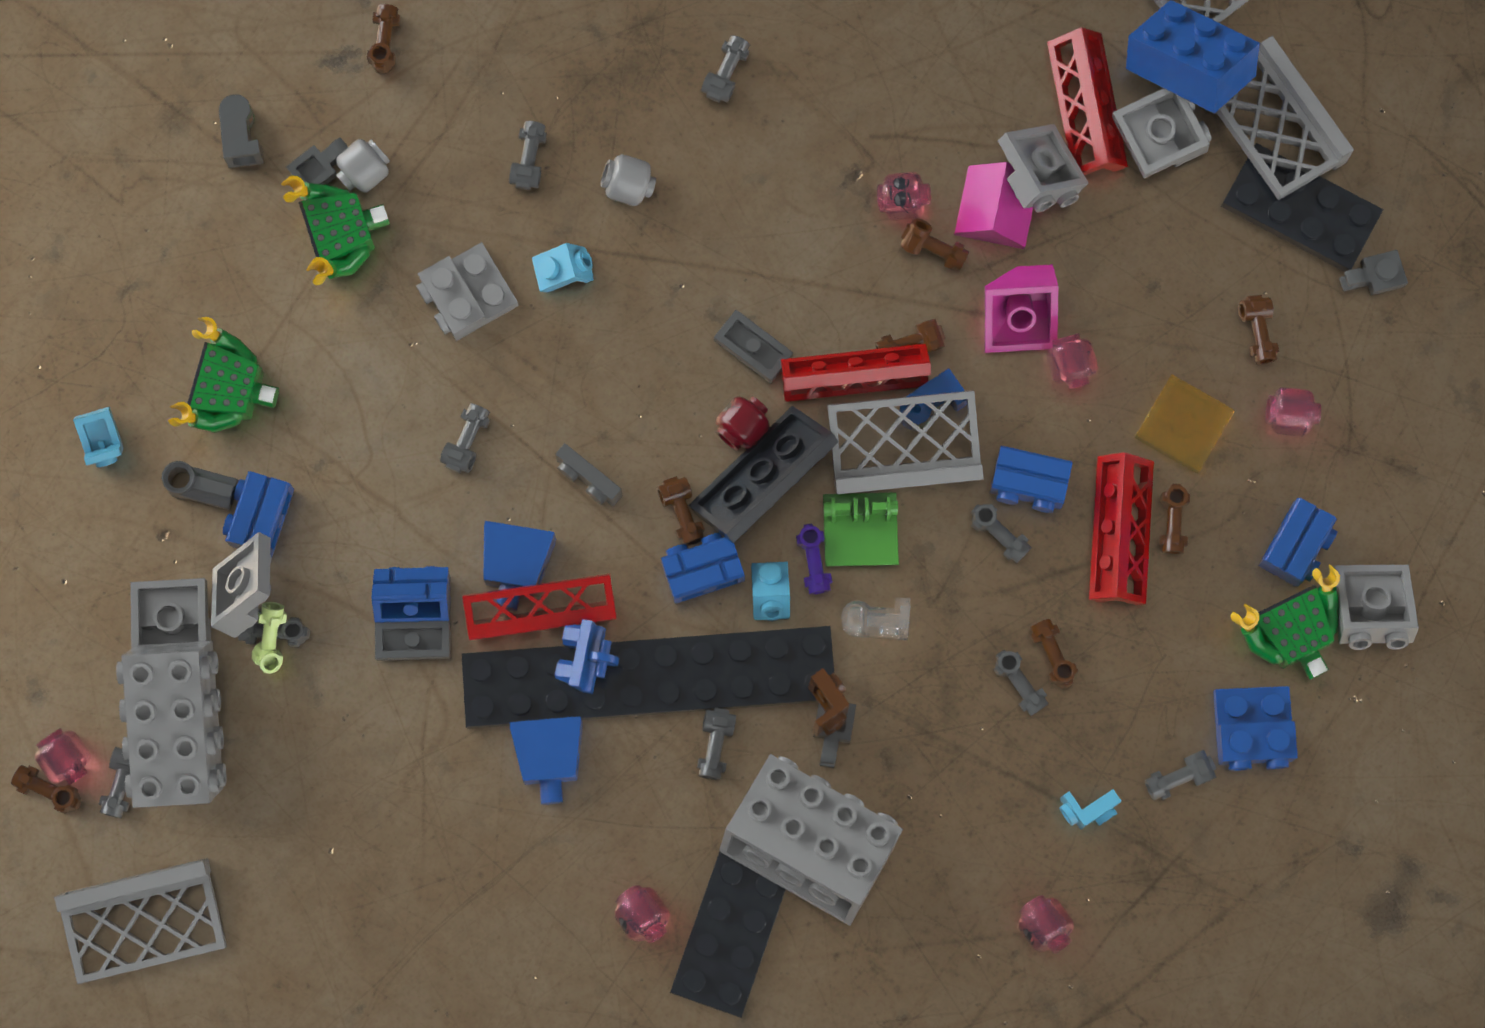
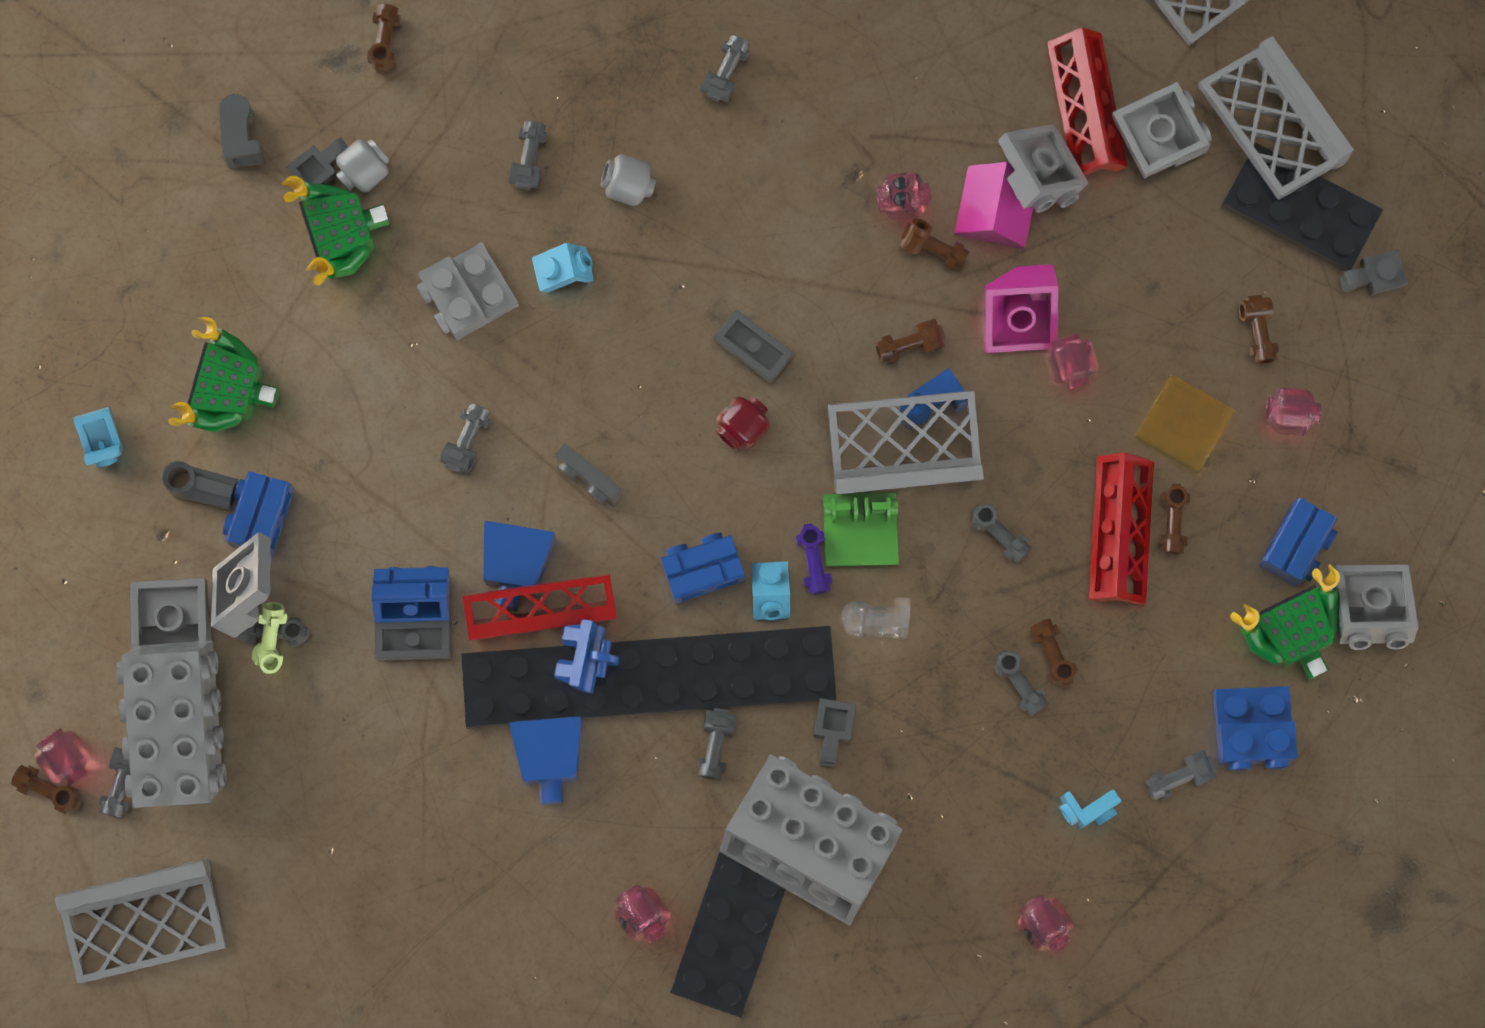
(674, 493): reddish brown bar -> none
(763, 474): black plate -> none
(829, 694): reddish brown bracket -> none
(855, 372): red fence -> none
(1030, 479): blue brick -> none
(1192, 56): blue brick -> none

